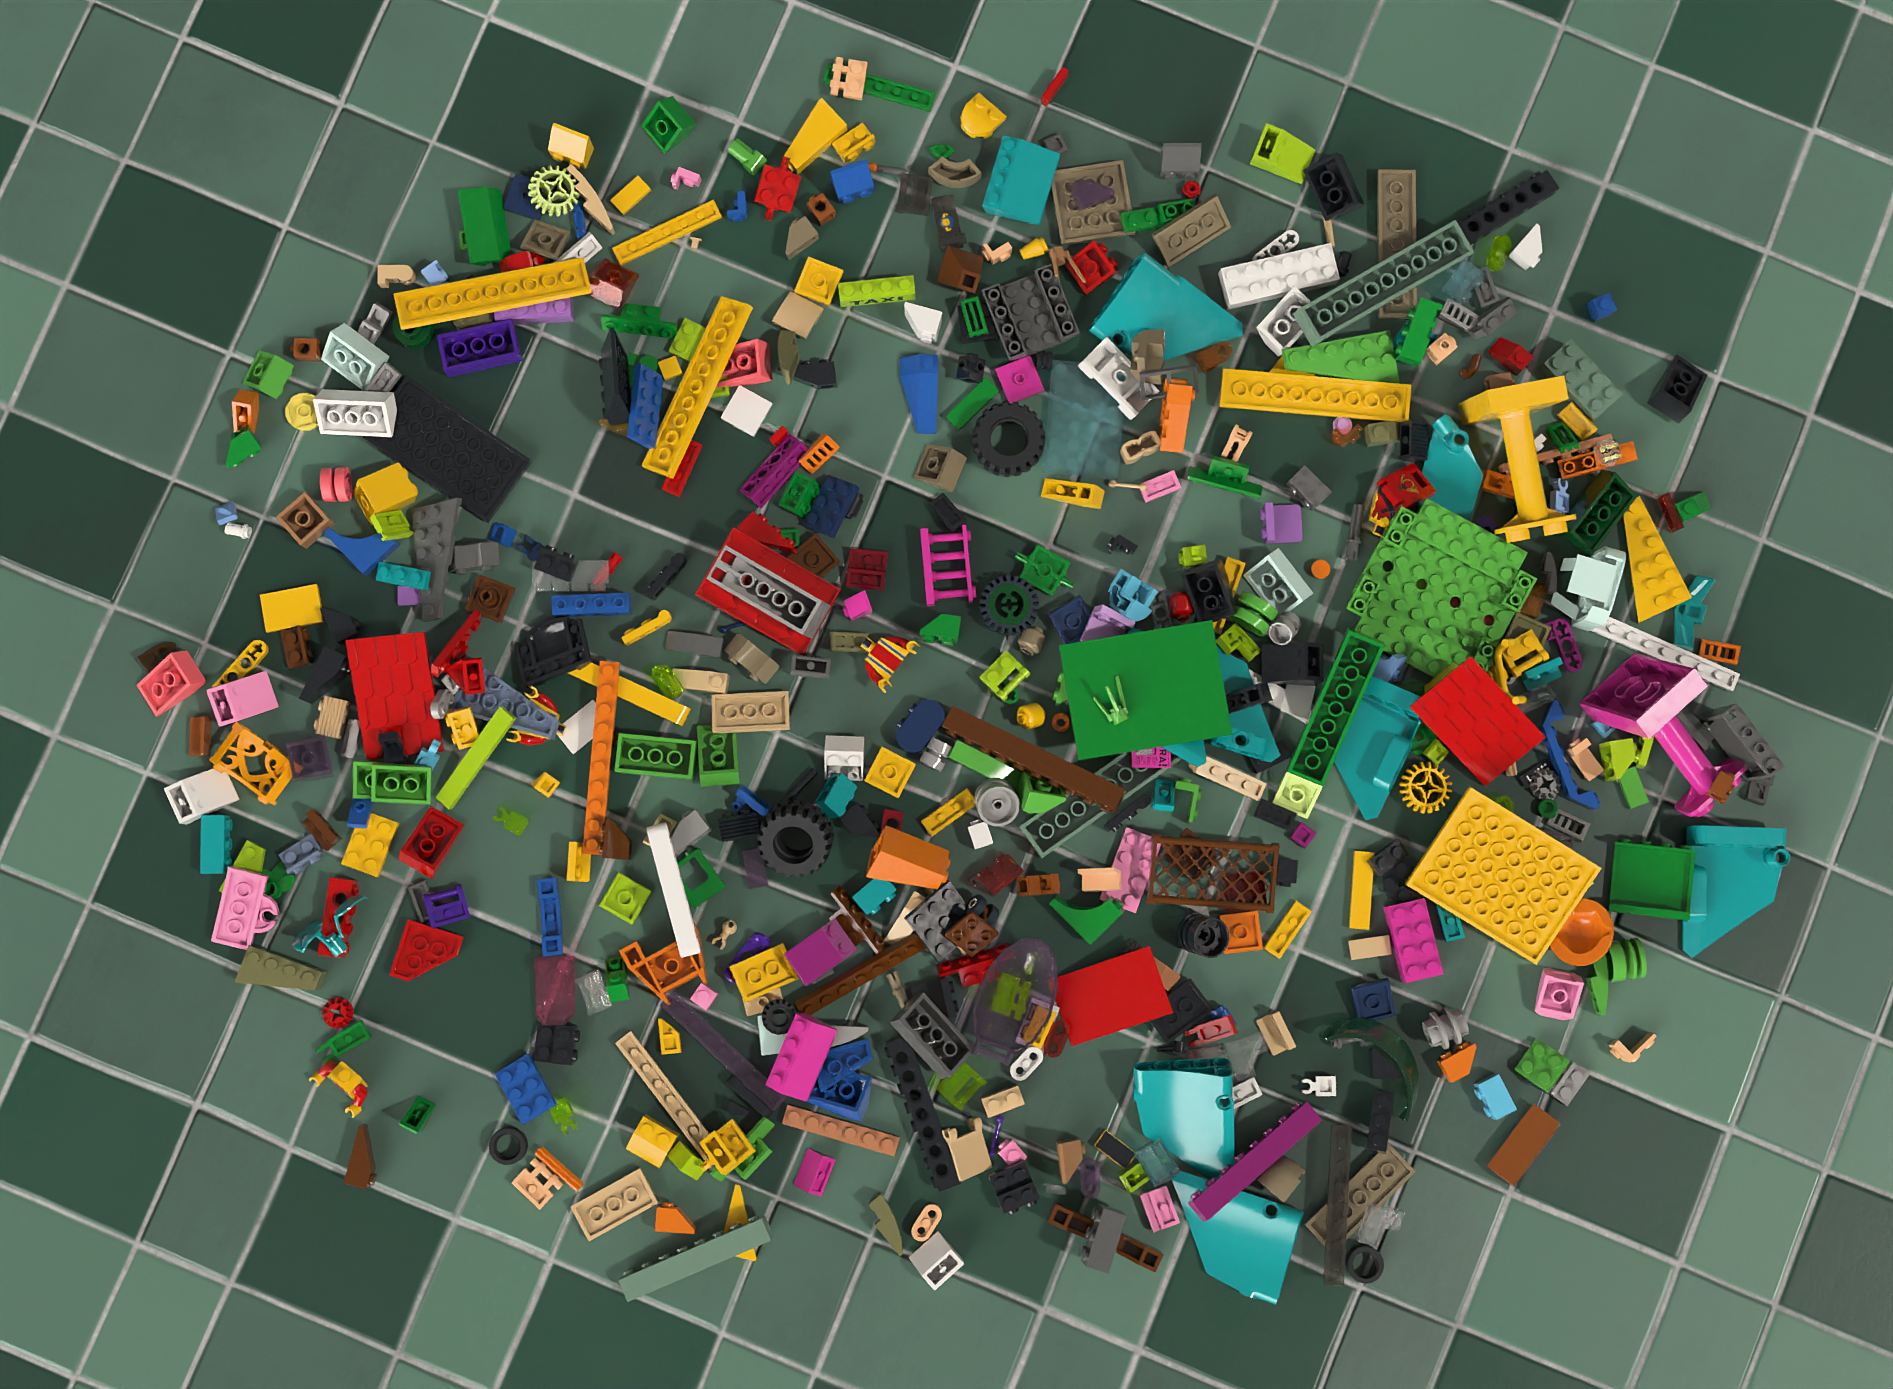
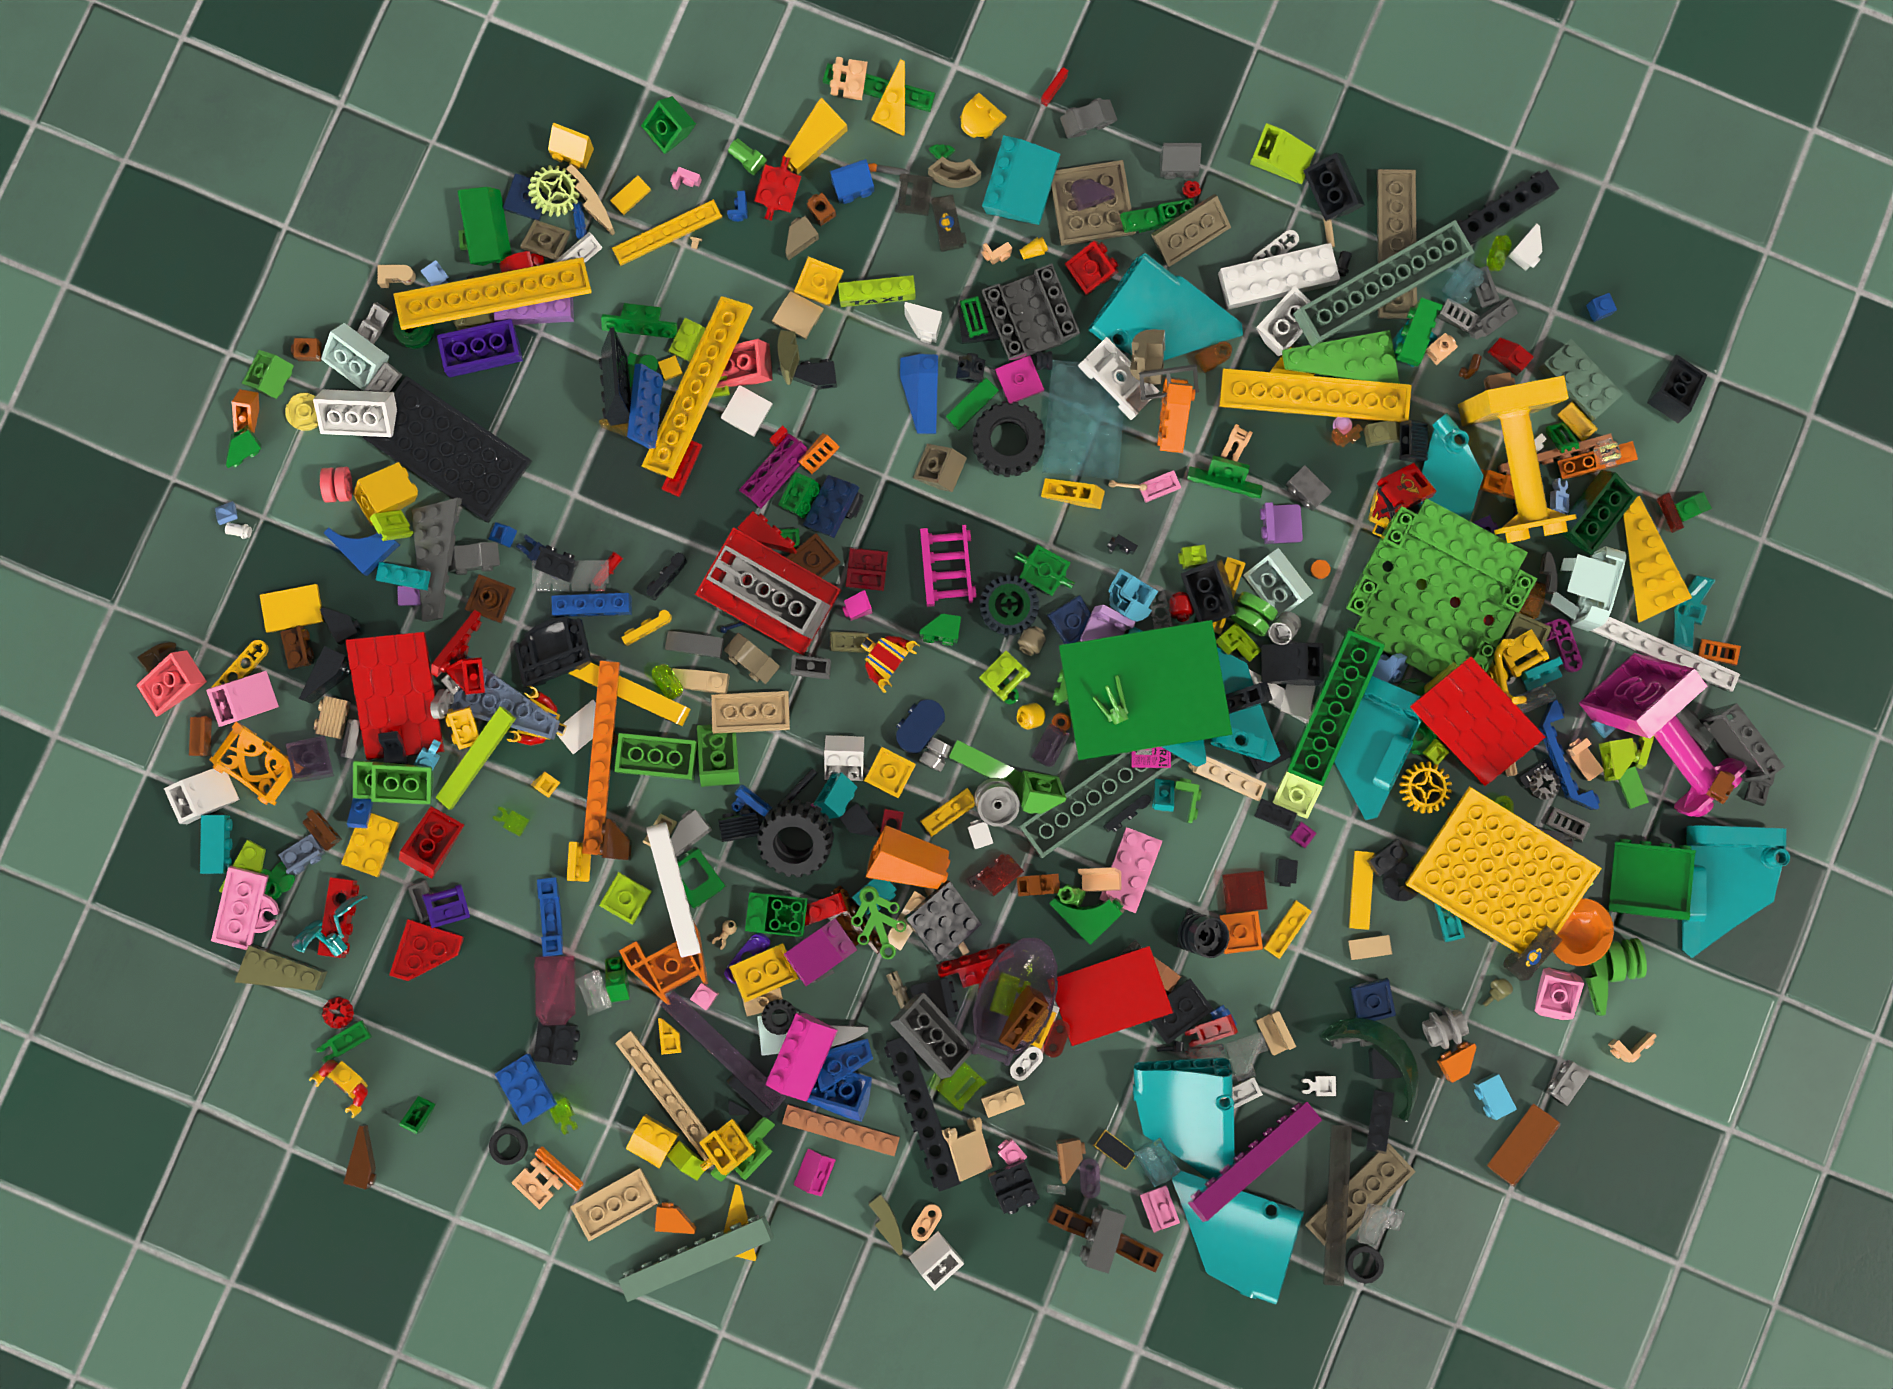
(305, 520): medium nougat brick -> none
(612, 283): clear red slope -> none
(755, 868): clear purple tile -> none
(776, 914): none -> green slope
(824, 909): none -> red plate
(854, 142): yellow bracket -> none
(860, 974): reddish brown plate -> none
(876, 919): none -> bright green plant
(891, 107): none -> yellow wing
(947, 512): black plate -> none
(960, 269): reddish brown slope -> none
(975, 928): reddish brown plate -> none
(999, 1119): dark purple hinge -> none
(1023, 1016): none -> reddish brown slope
(1034, 760): reddish brown brick -> none
(1050, 745): none -> clear purple slope
(1056, 144): flat silver tile -> none
(1058, 258): medium nougat plant -> none
(1071, 895): none -> bright green piece
(1079, 120): none -> dark grey brick
(1133, 1177): lime slope -> none
(1144, 446): tan brick -> none
(1195, 853): reddish brown plate -> none
(1266, 848): reddish brown door -> none
(1282, 1177): dark tan brick -> none
(1354, 532): dark grey axle -> none
(1413, 940): dark pink brick -> none
(1499, 990): none -> olive piece
(1527, 962): none -> clear smoke door
(1542, 1065): bright green plate -> none
(1548, 808): green tile -> none

